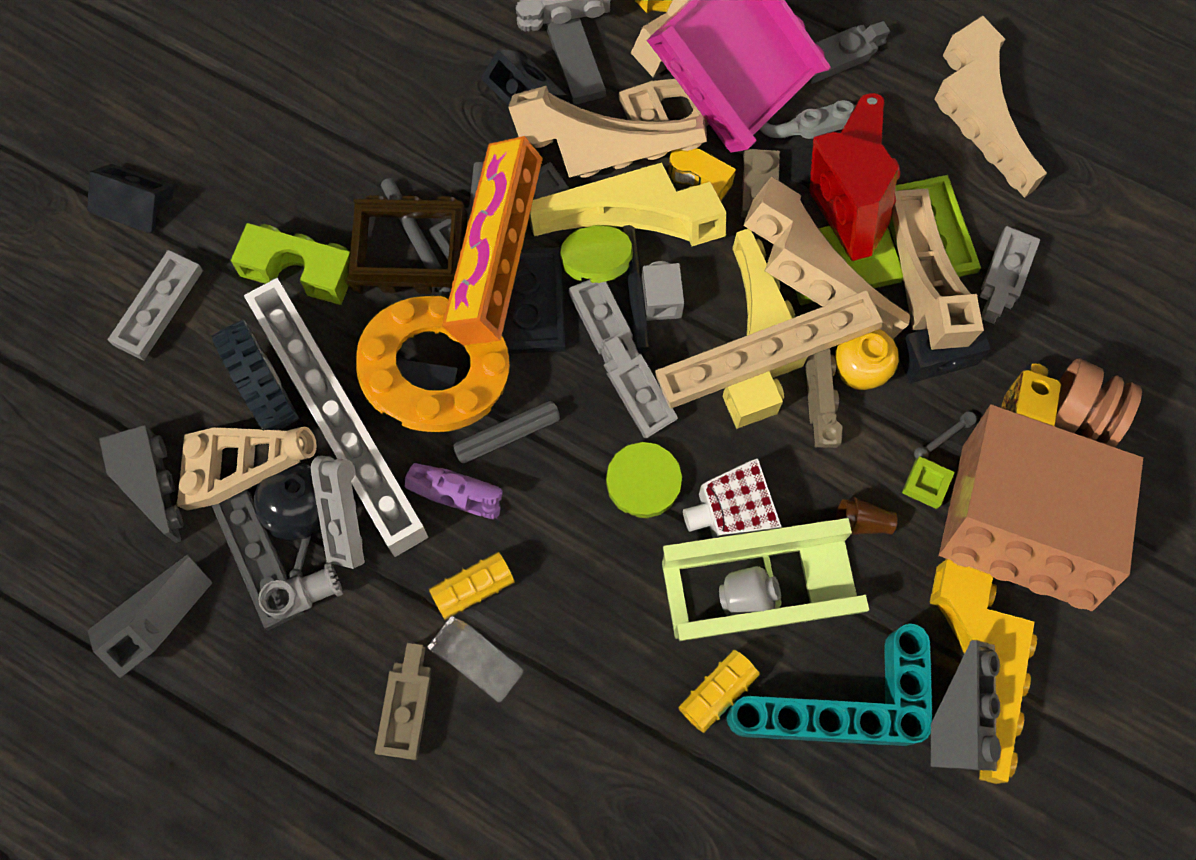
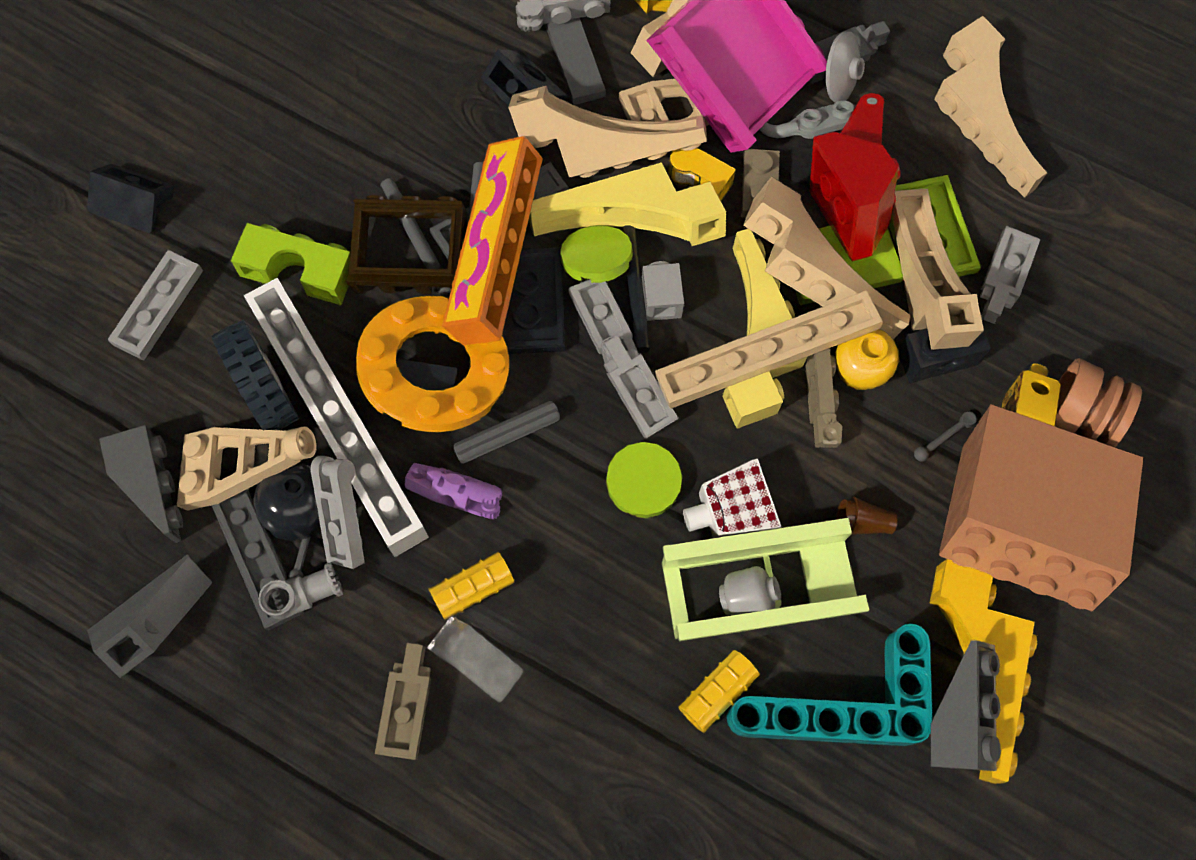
(843, 66): none -> light grey dish
(928, 482): lime plate -> none

